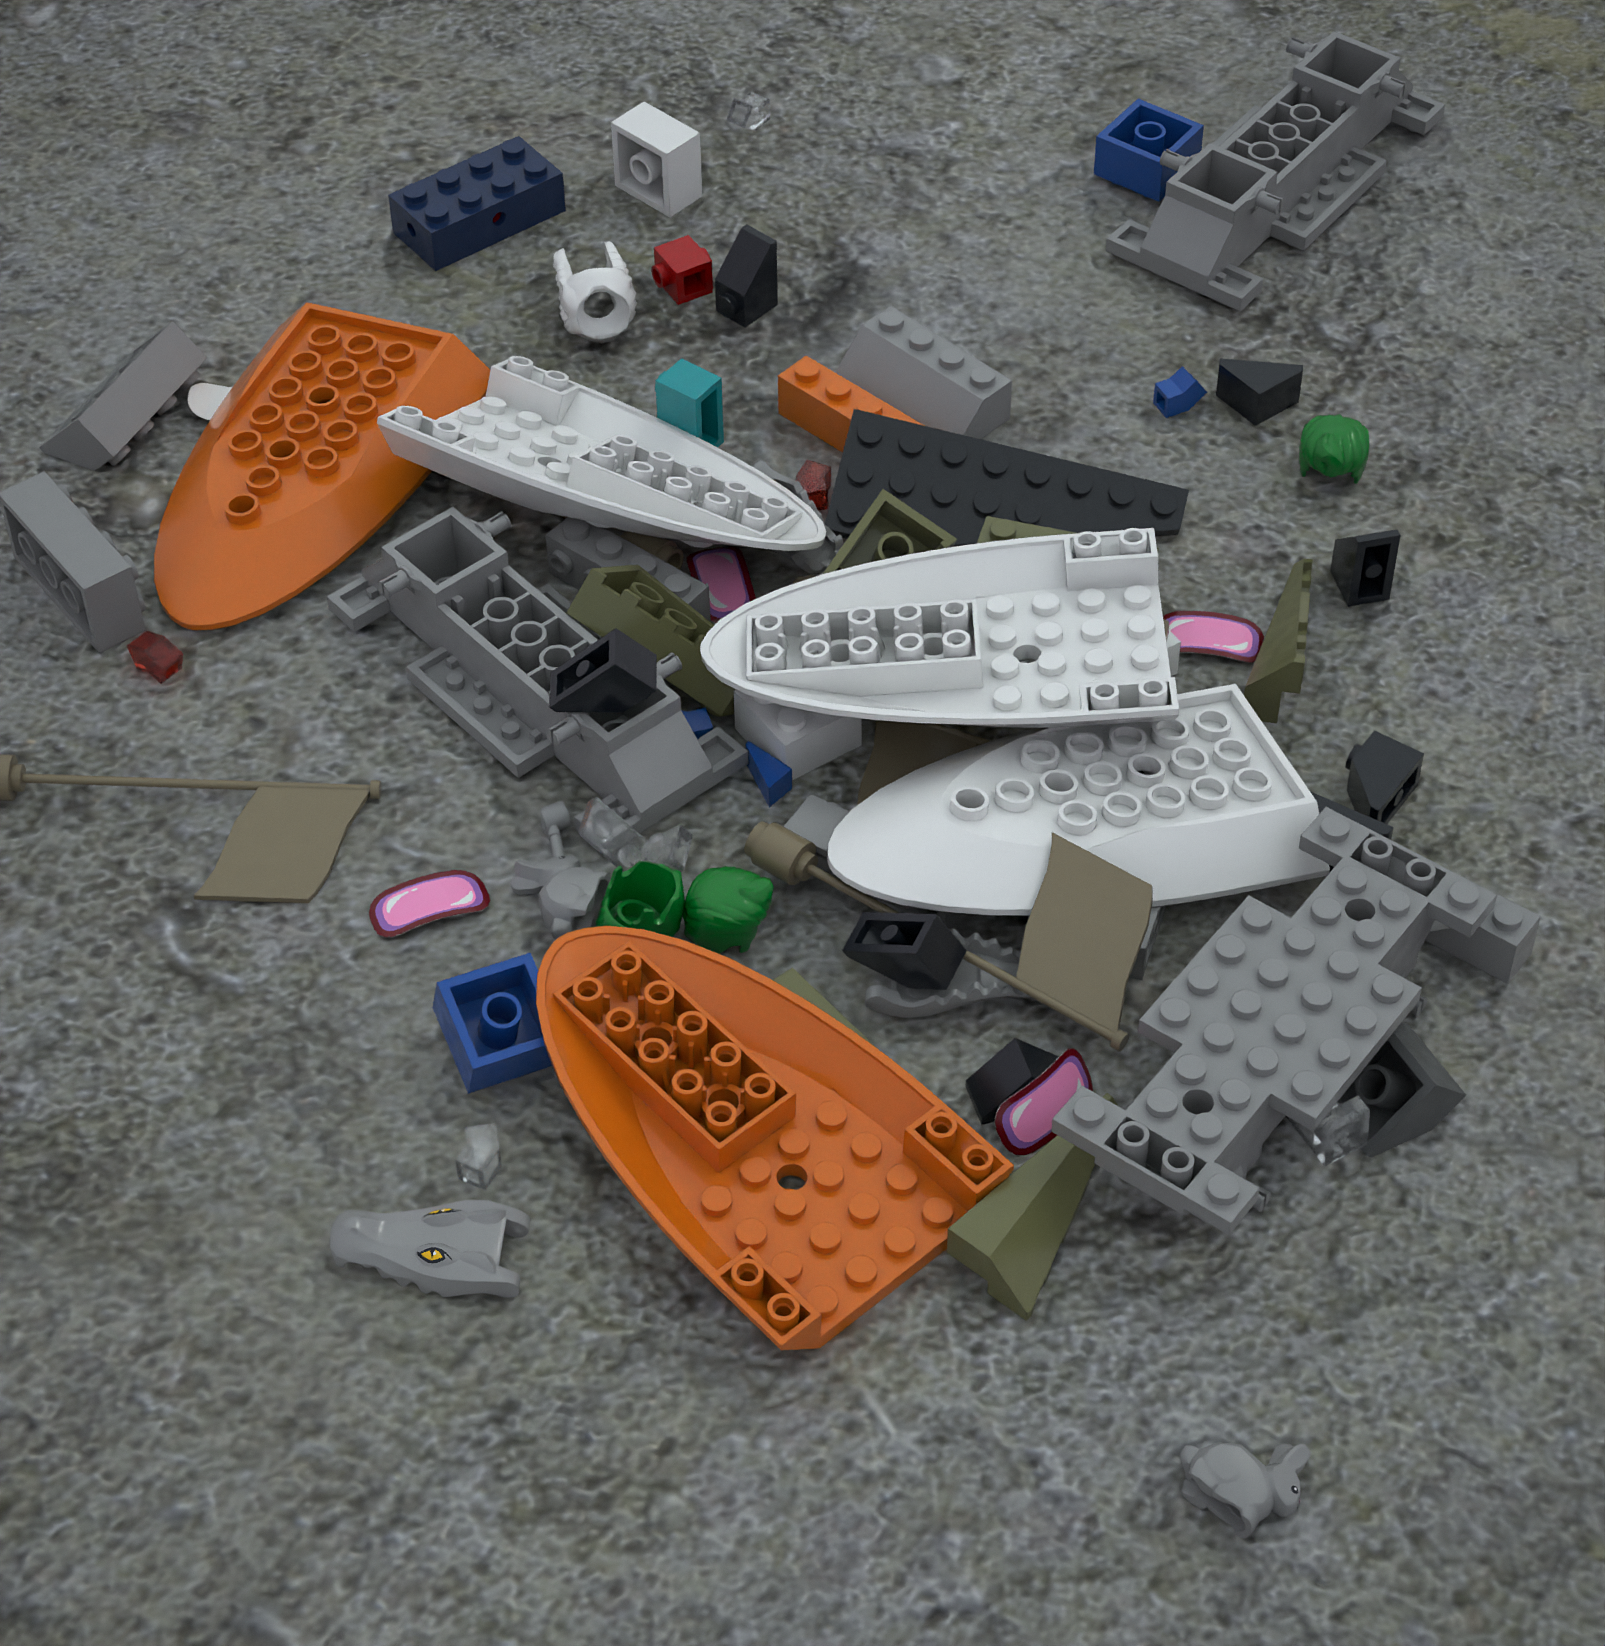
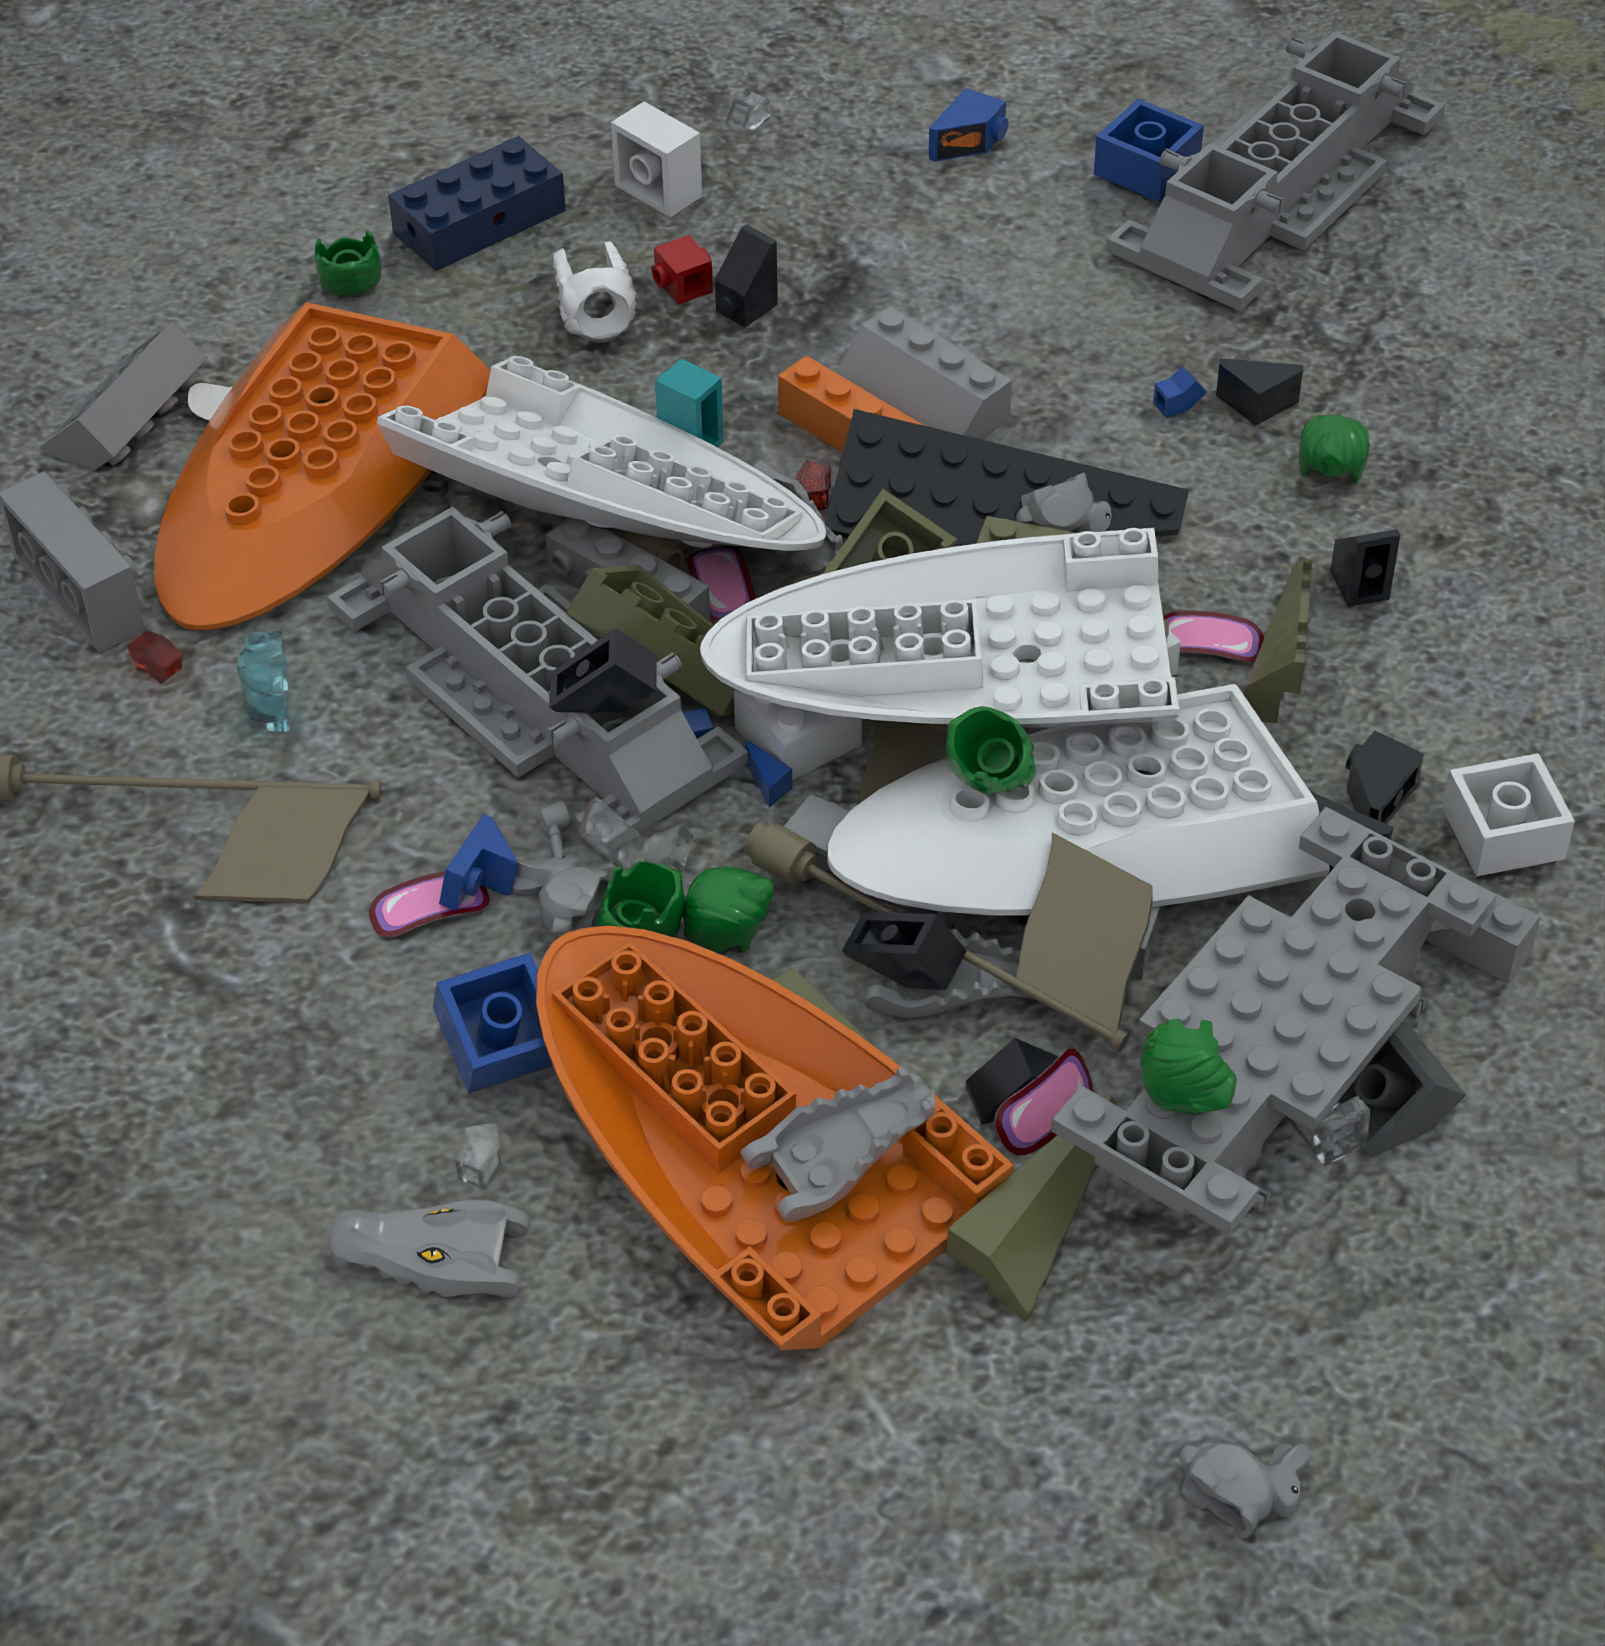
(264, 678): none -> clear light blue cylinder
(348, 265): none -> green hair
(482, 861): none -> blue slope
(835, 1141): none -> light grey animal
(968, 126): none -> blue slope
(990, 751): none -> green hair
(1066, 507): none -> light grey animal
(1185, 1069): none -> green hair
(1507, 814): none -> white brick

